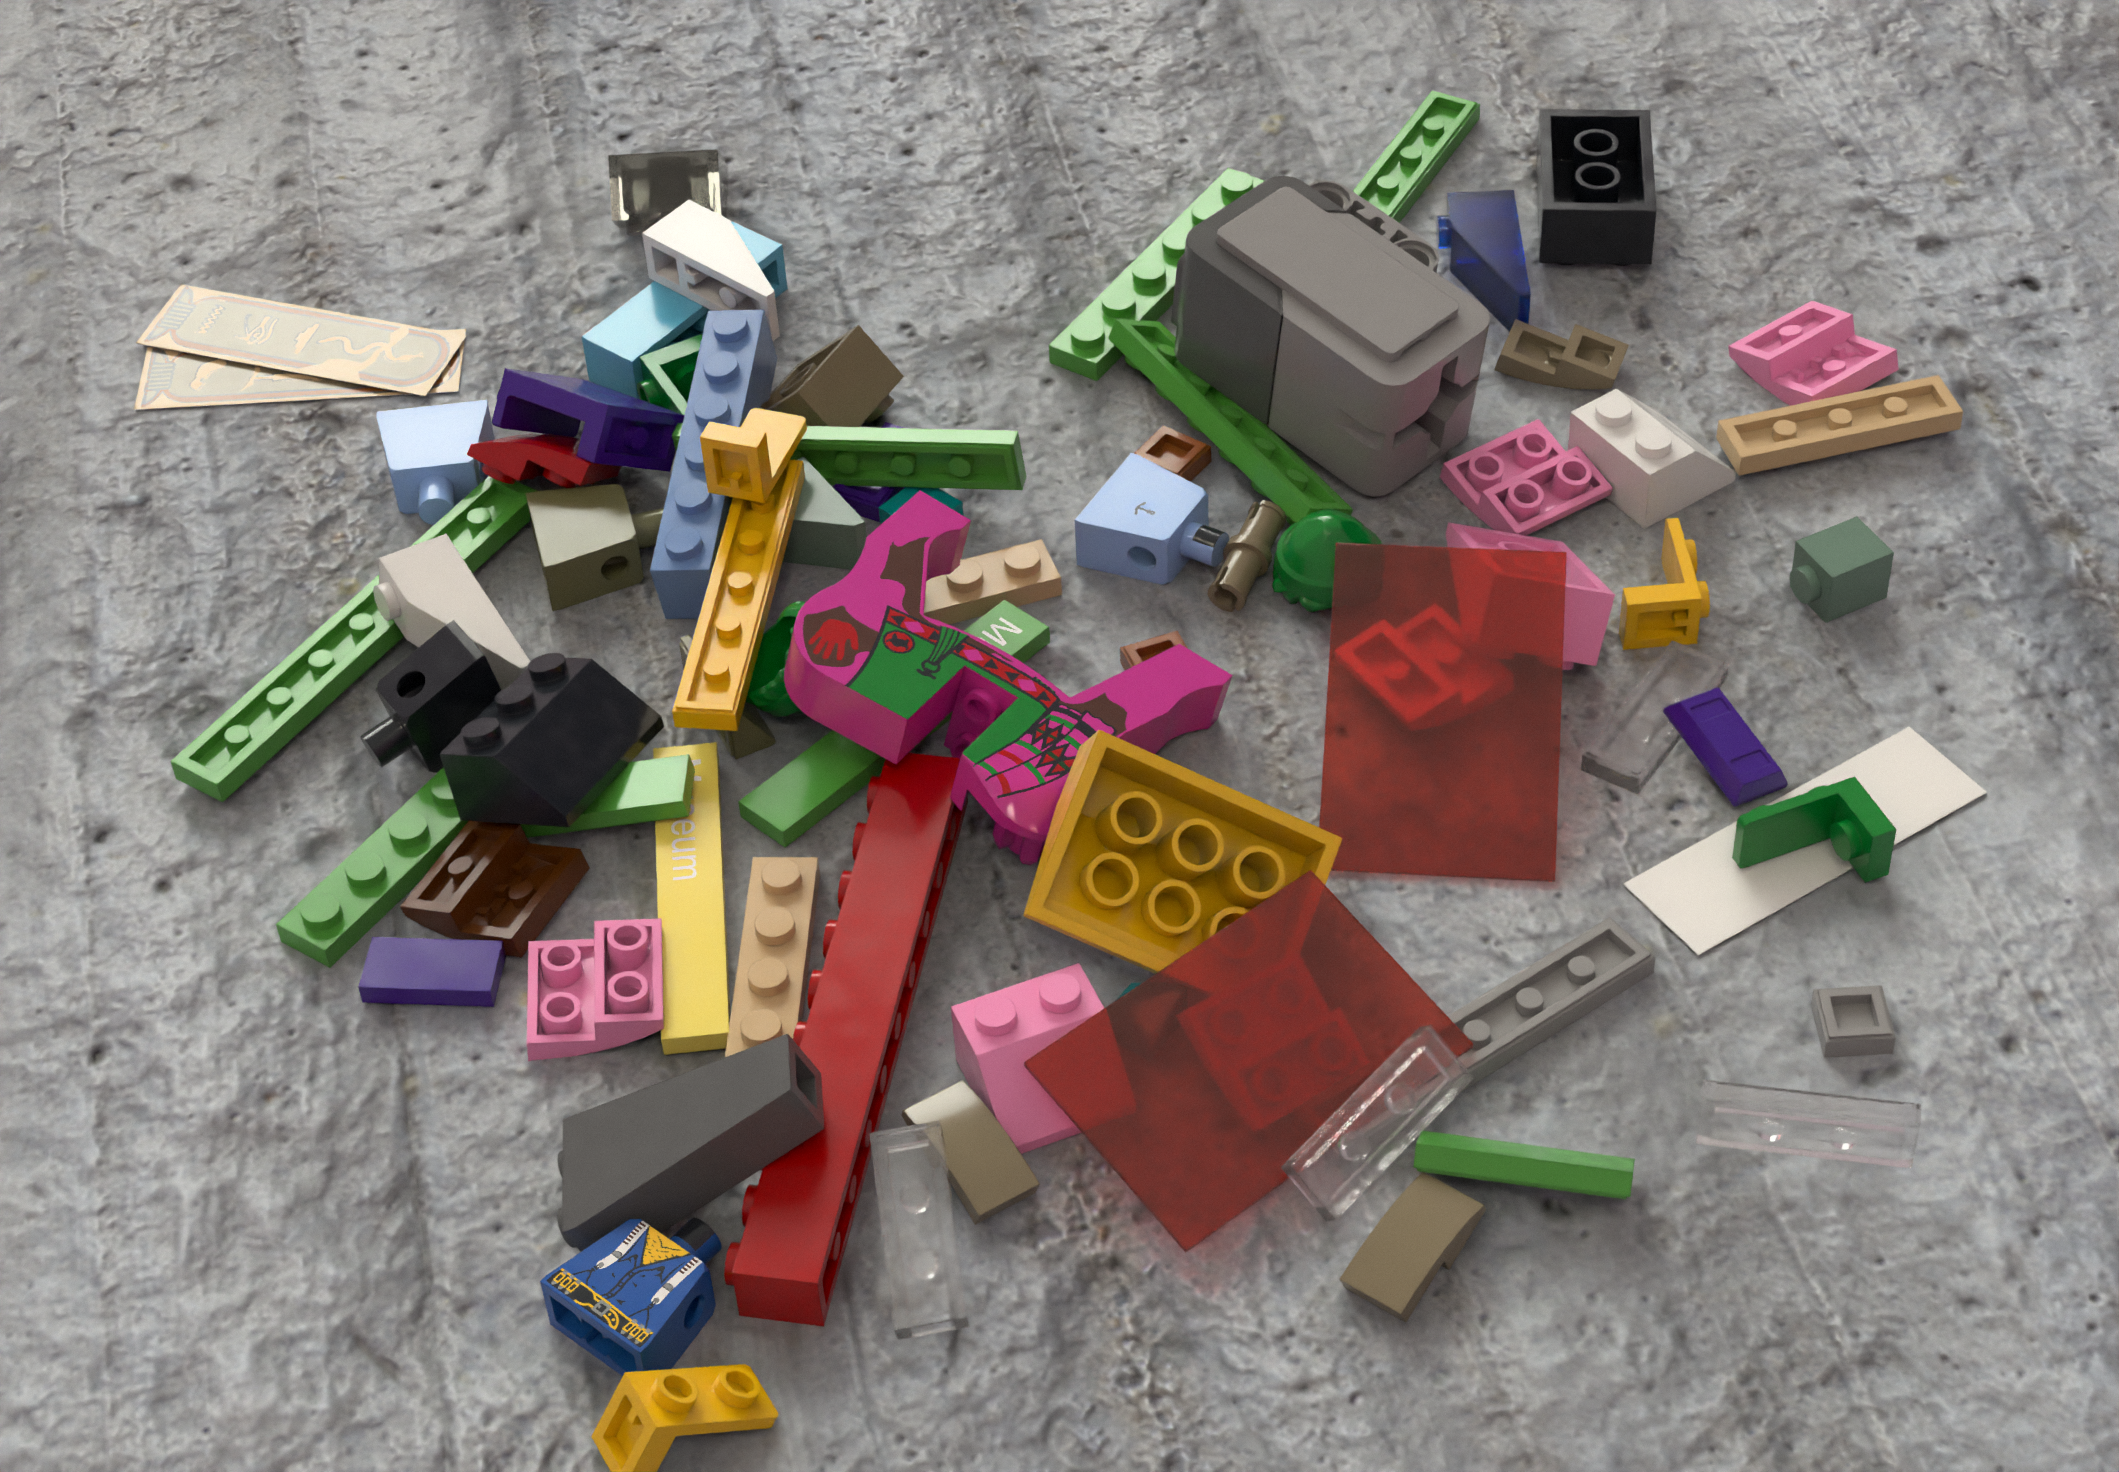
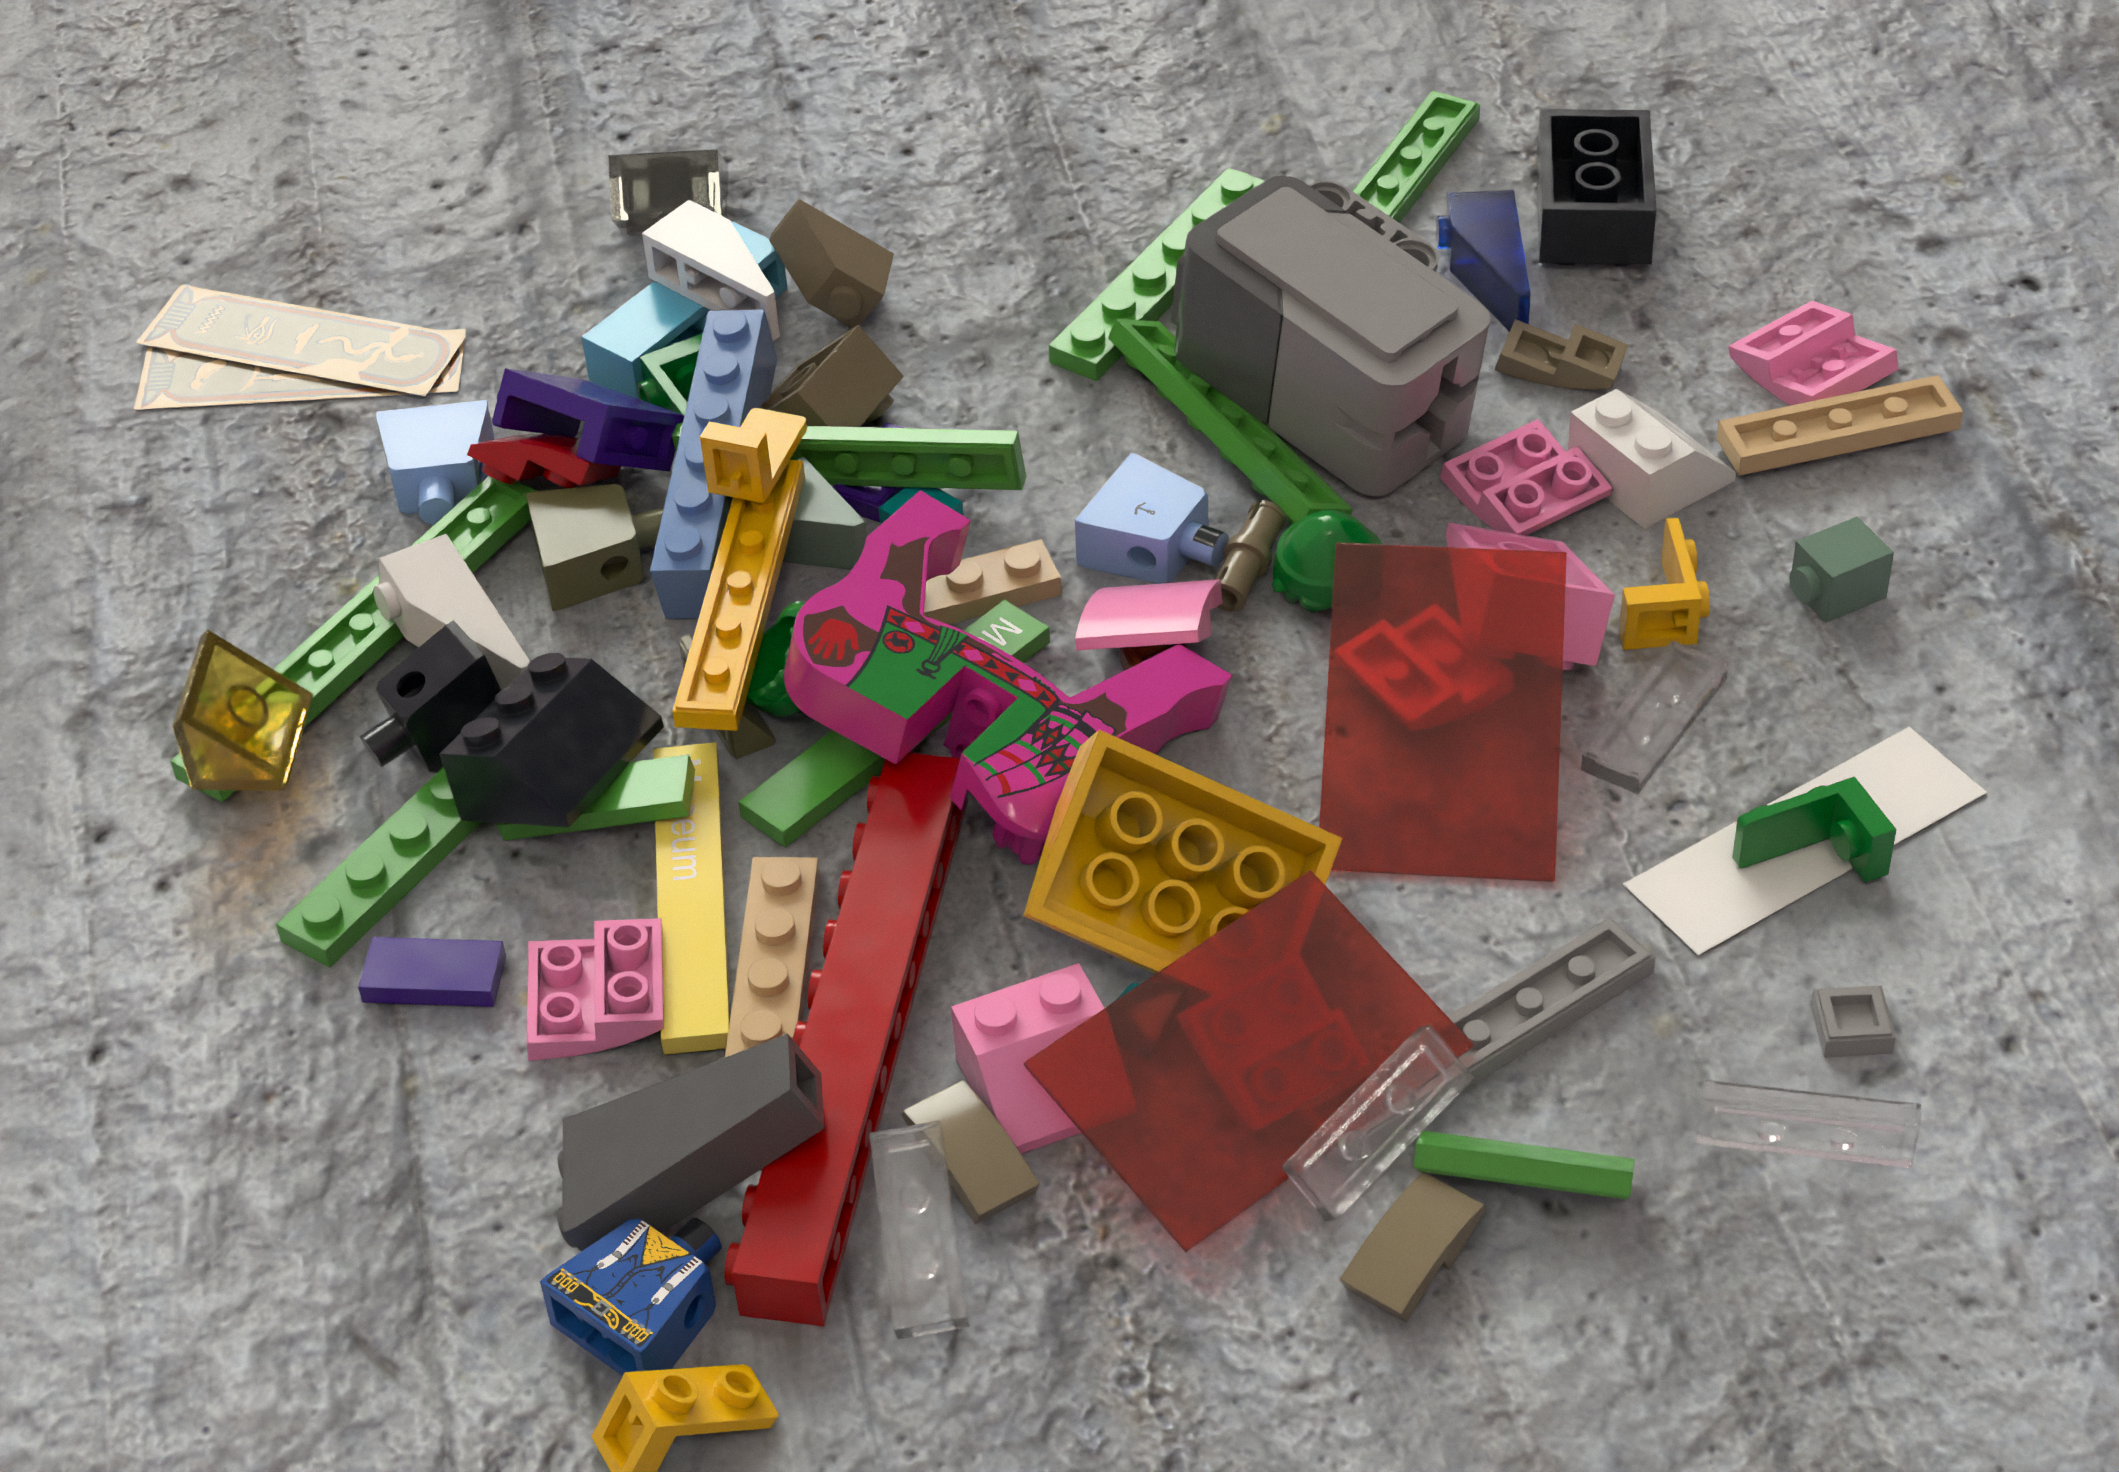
(238, 720): none -> clear yellow slope
(495, 886): reddish brown slope -> none
(832, 263): none -> dark tan slope
(1148, 615): none -> bright pink slope
(1176, 452): dark orange tile -> none
(1726, 746): dark purple tile -> none

